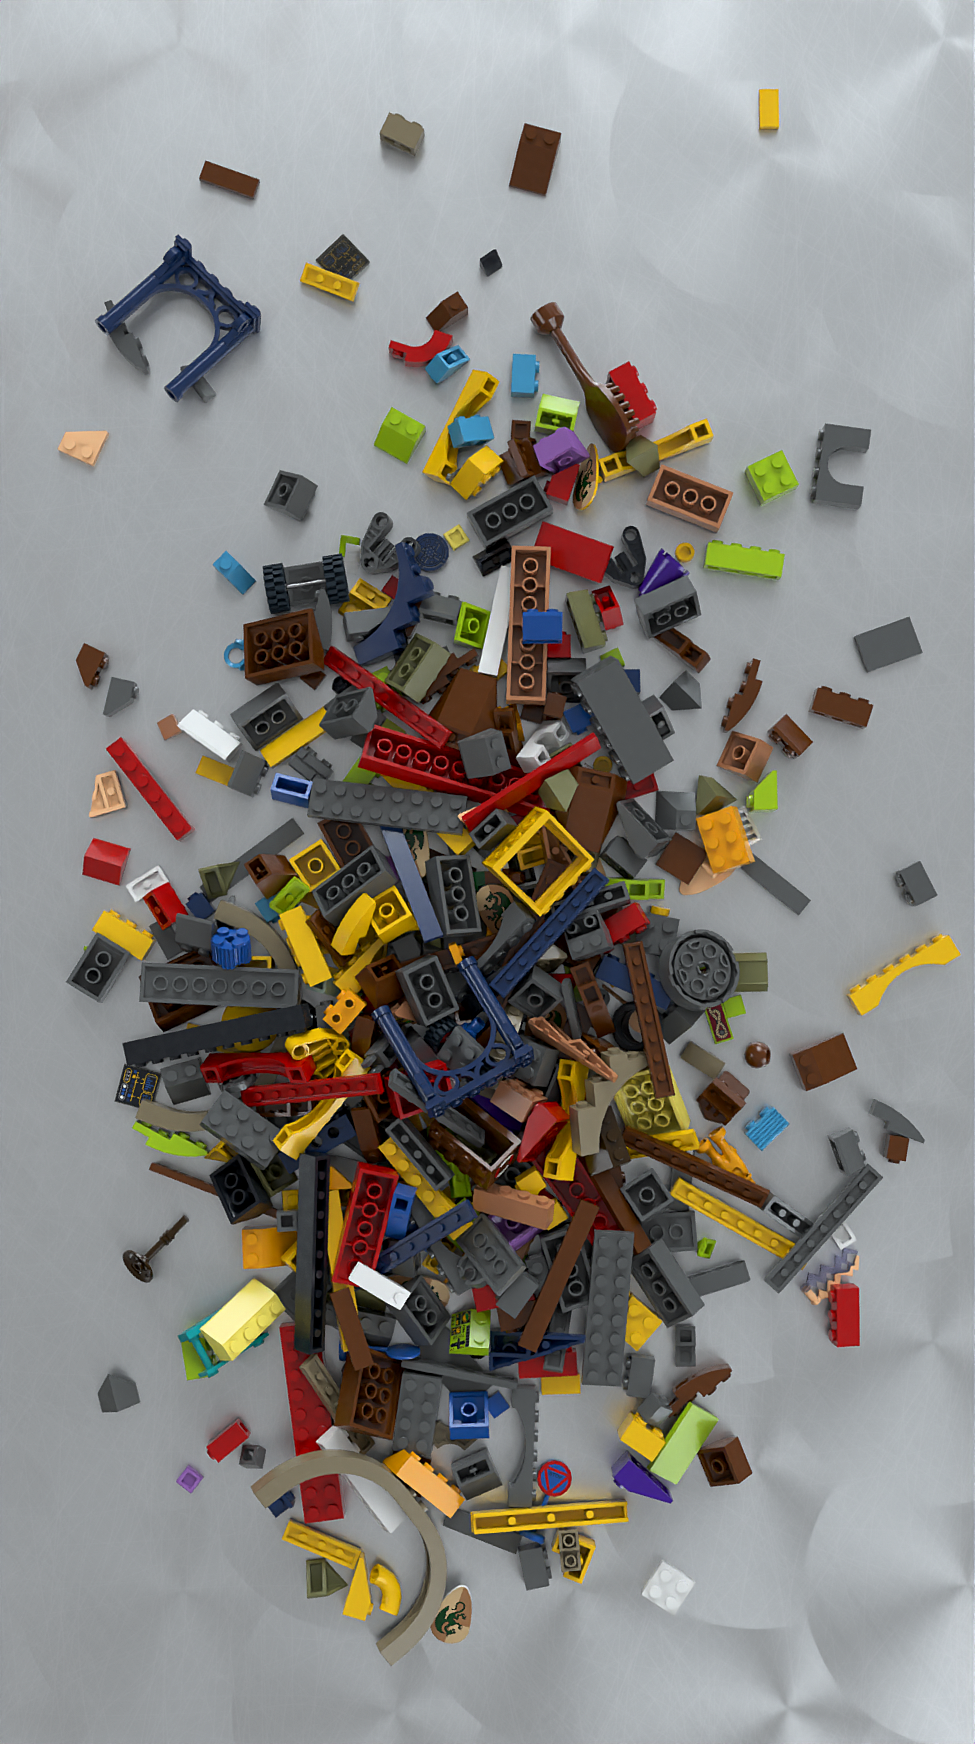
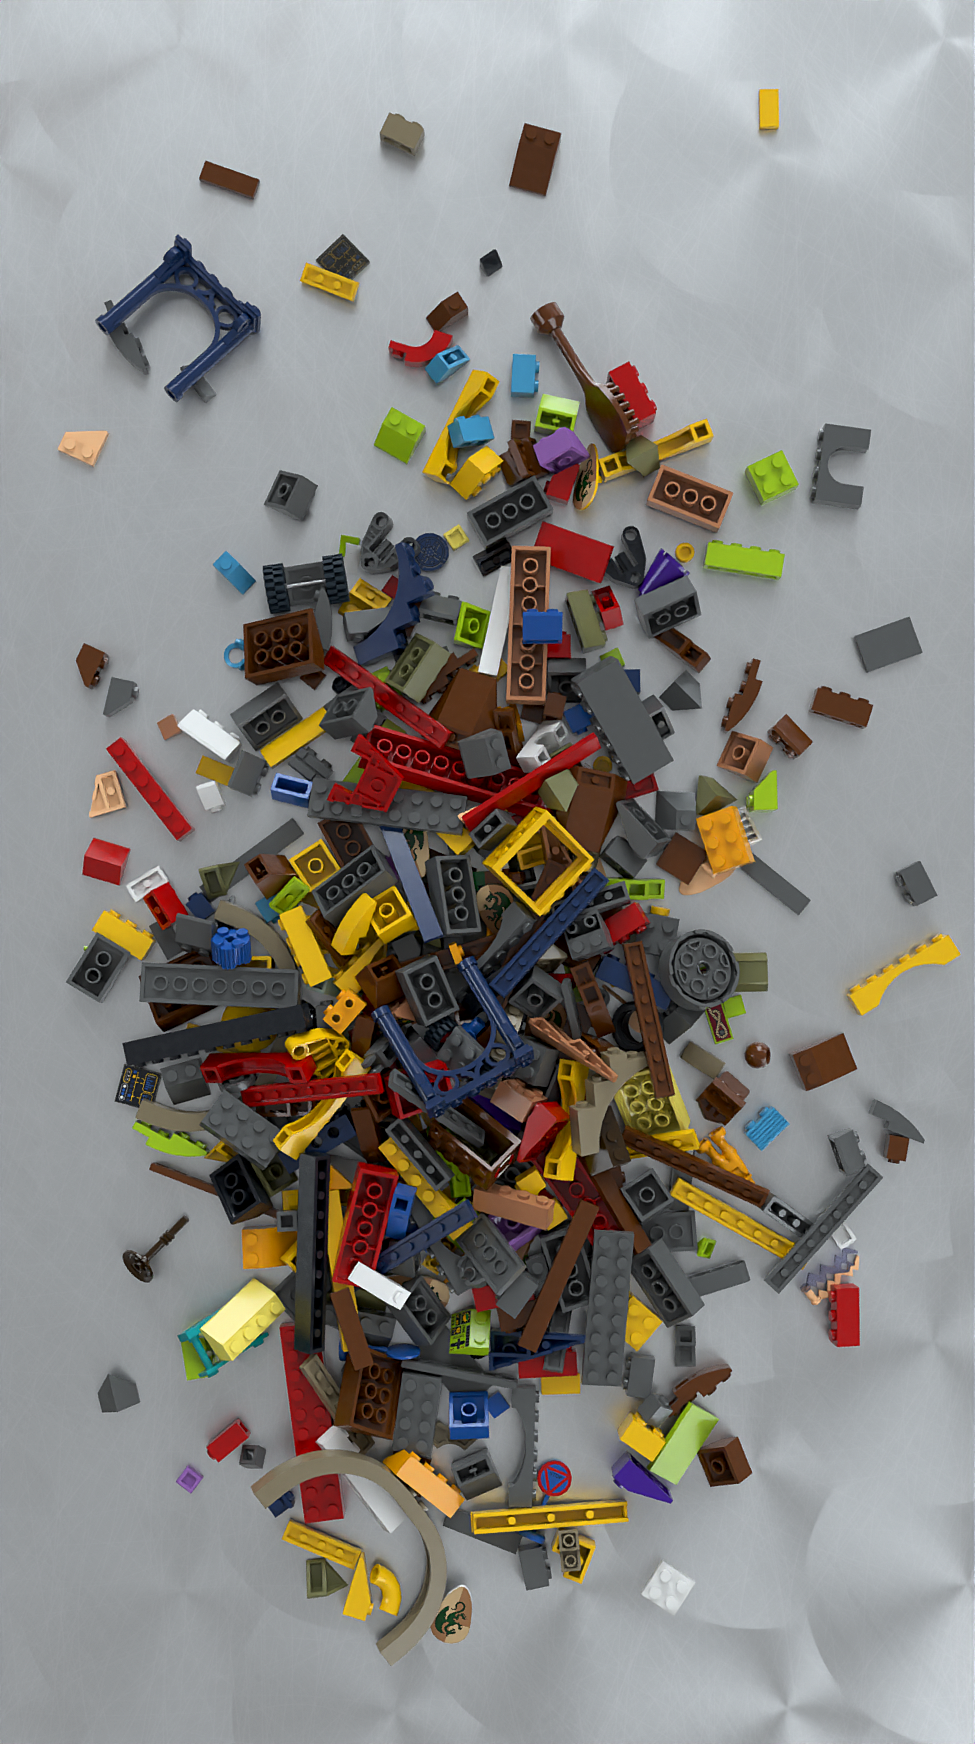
(211, 796): none -> white slope
(377, 784): none -> red wing

